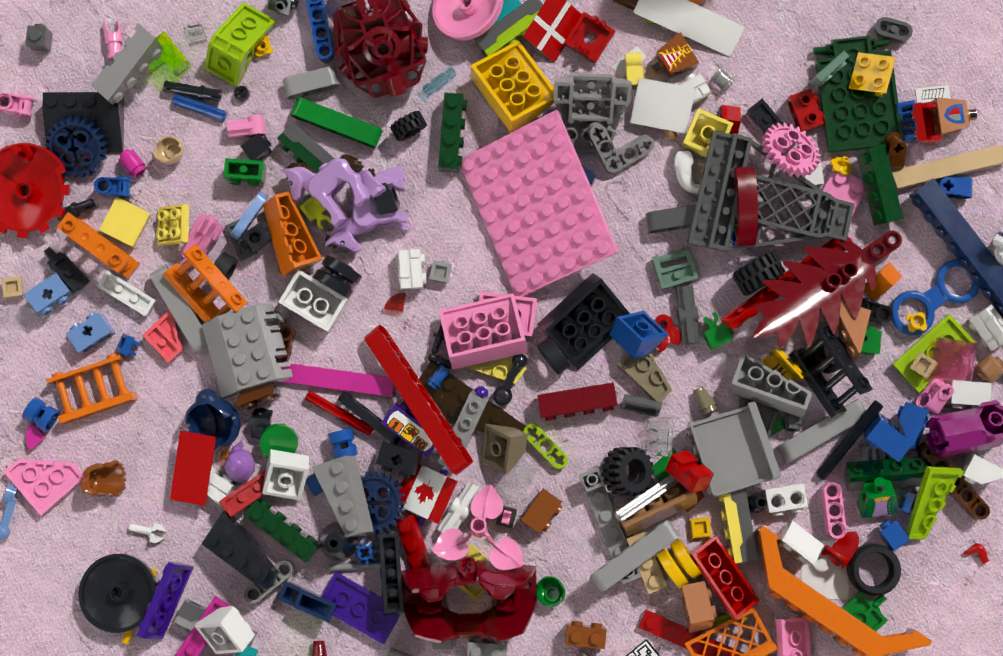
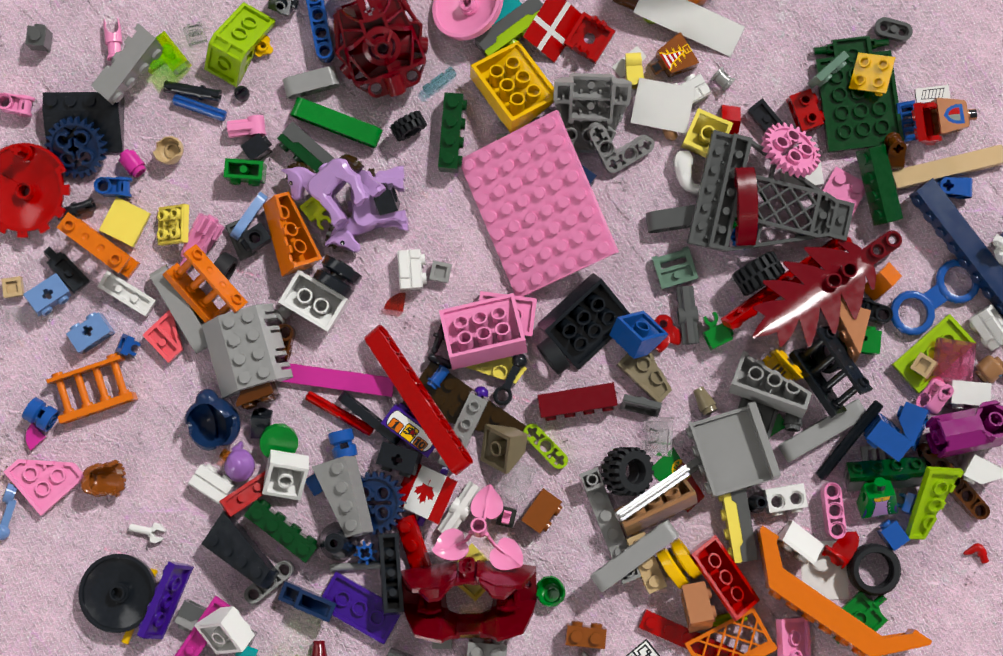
(193, 468): red window -> none
(688, 473): red brick -> none
(700, 527): yellow tile -> none
(841, 165): yellow plant -> none
(920, 317): yellow plate -> none

